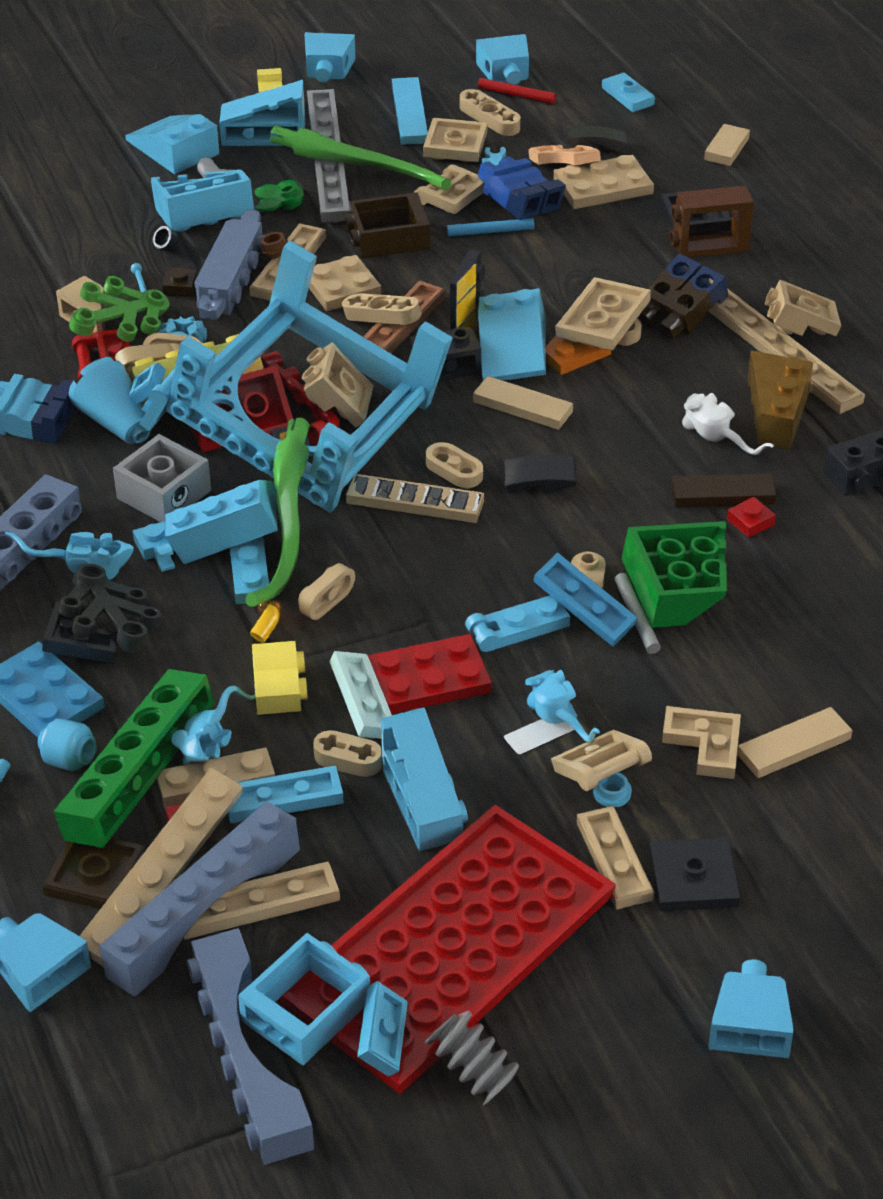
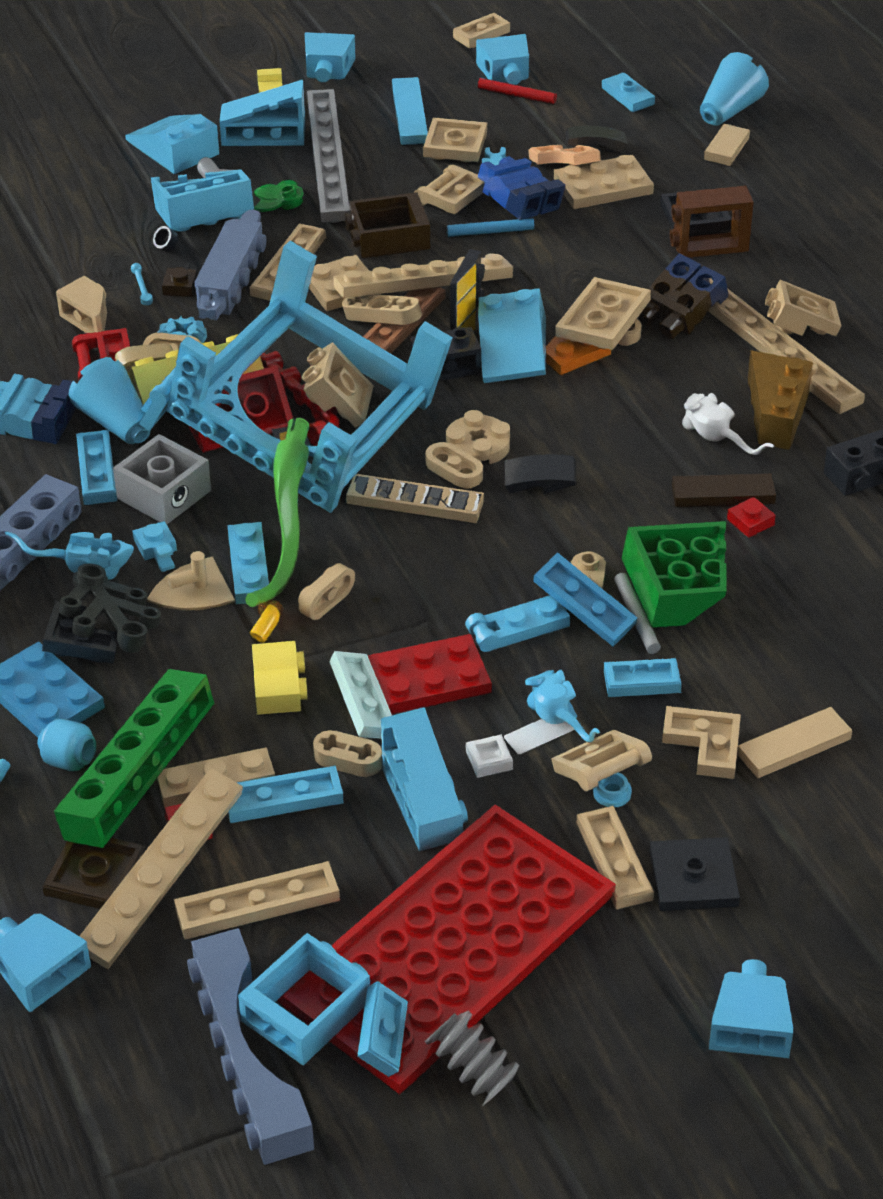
(96, 467): none -> medium azure tile
(146, 382): medium azure tile -> none
(148, 940): sand blue arch -> none
(150, 302): bright green plant -> none
(193, 586): none -> tan shield
(204, 733): medium azure animal -> none
(222, 521): medium azure slope -> none
(273, 244): reddish brown plate -> none
(317, 146): bright green animal -> none
(414, 276): none -> tan plate
(482, 28): none -> tan plate
(486, 109): tan beam -> none
(489, 756): none -> white tile
(490, 432): none -> tan plate
(523, 402): tan tile -> none
(642, 677): none -> medium azure plate
(733, 88): none -> medium azure cone

